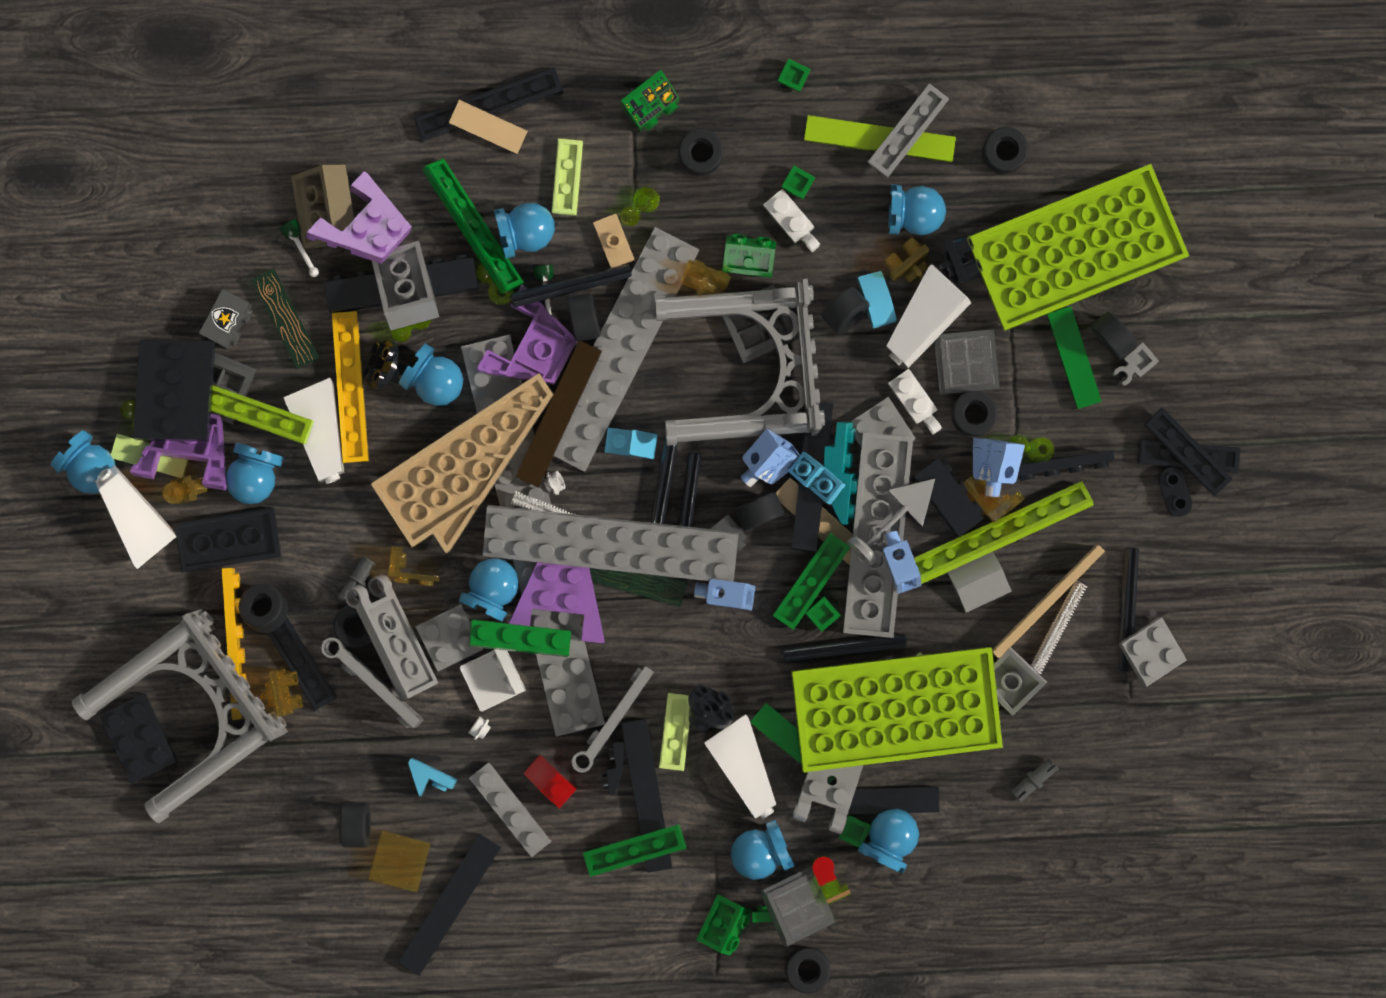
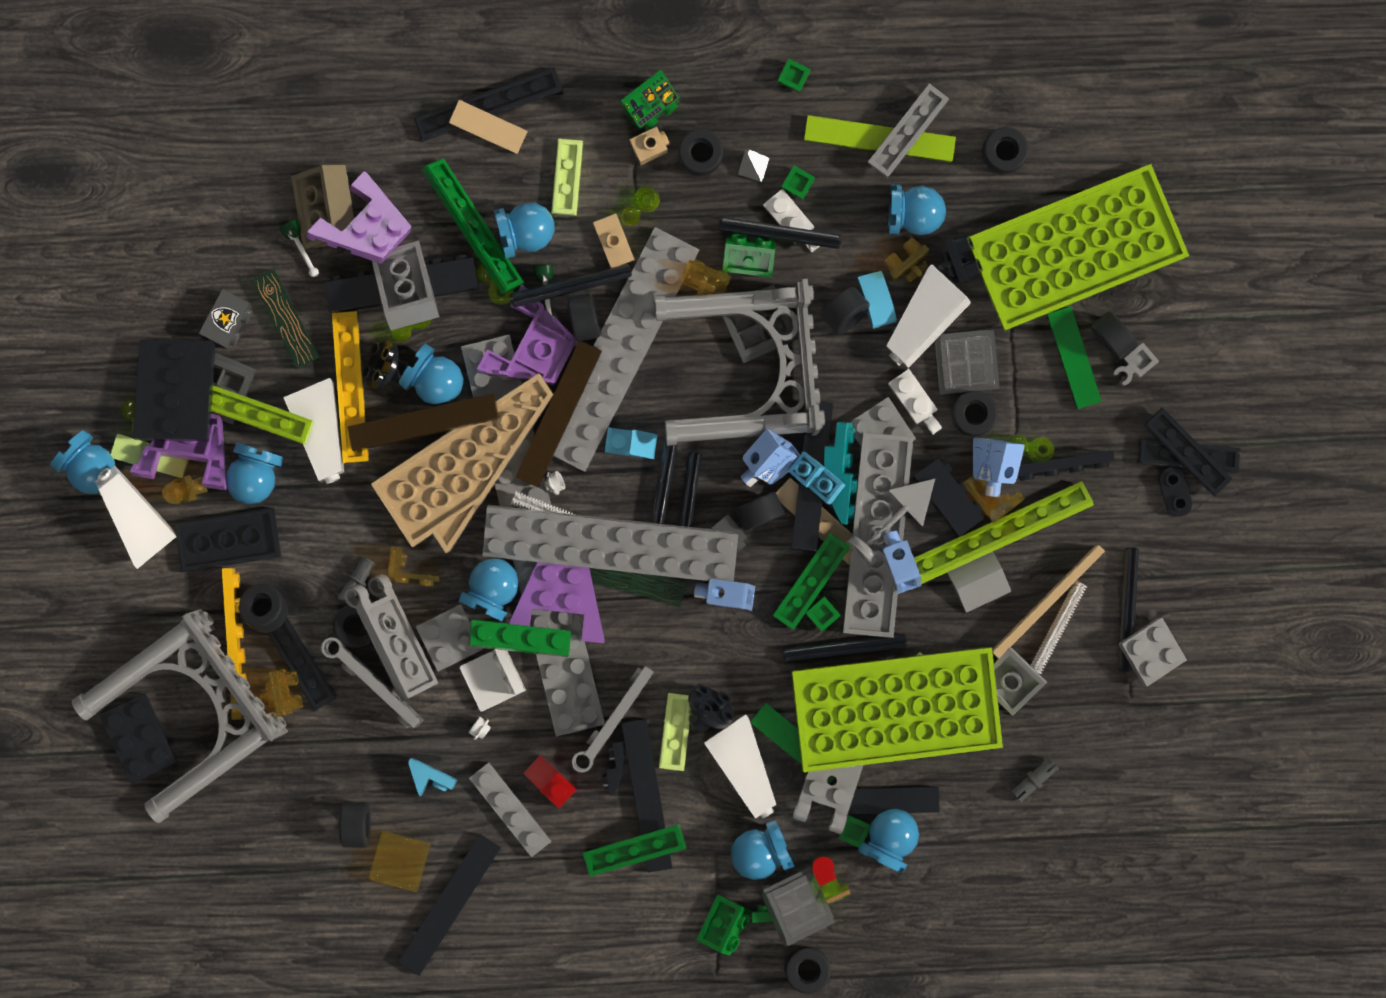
(423, 422): none -> dark brown tile
(649, 145): none -> tan brick
(753, 165): none -> slope
(780, 232): none -> black axle

